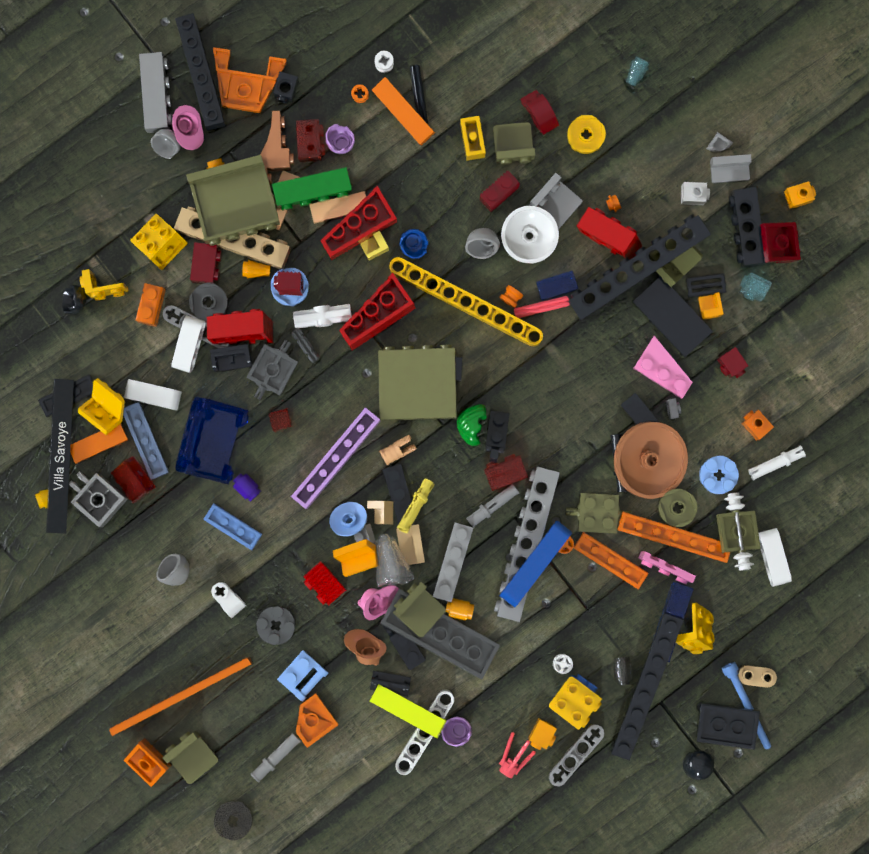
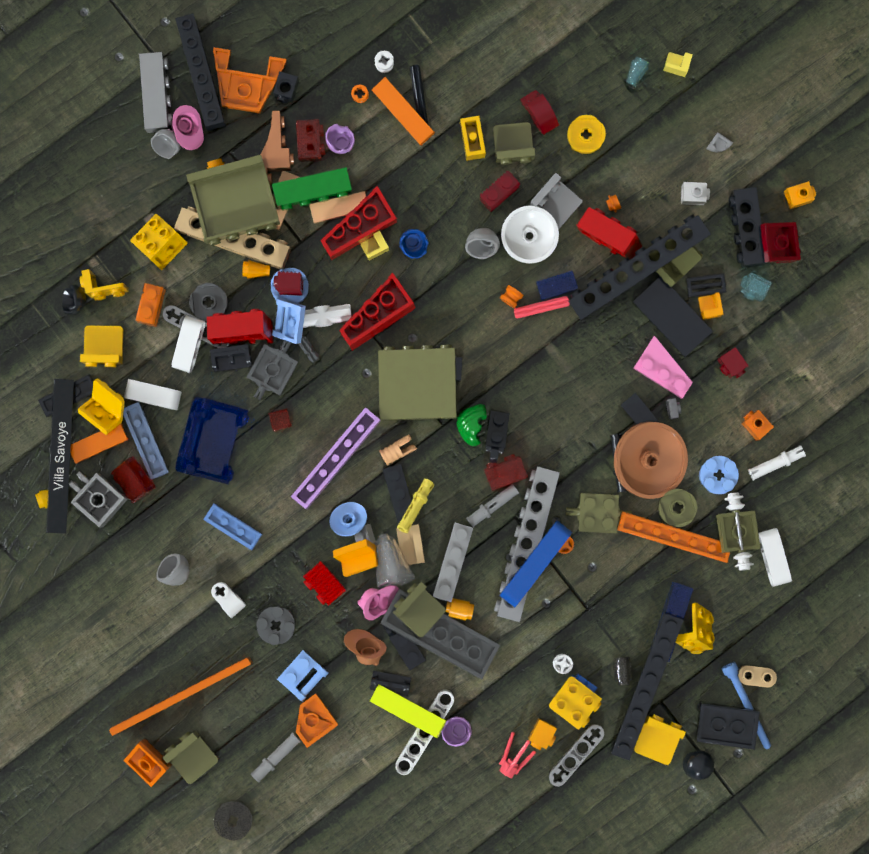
(102, 346): none -> yellow bracket
(205, 263): dark red brick -> none
(246, 487): dark purple brick -> none
(292, 319): none -> light blue plate
(383, 511): tan panel -> none
(459, 294): yellow beam -> none
(610, 560): orange tile -> none
(658, 739): none -> yellow bracket
(665, 568): bright pink wing -> none
(677, 64): none -> light yellow panel
(730, 168): light grey panel -> none

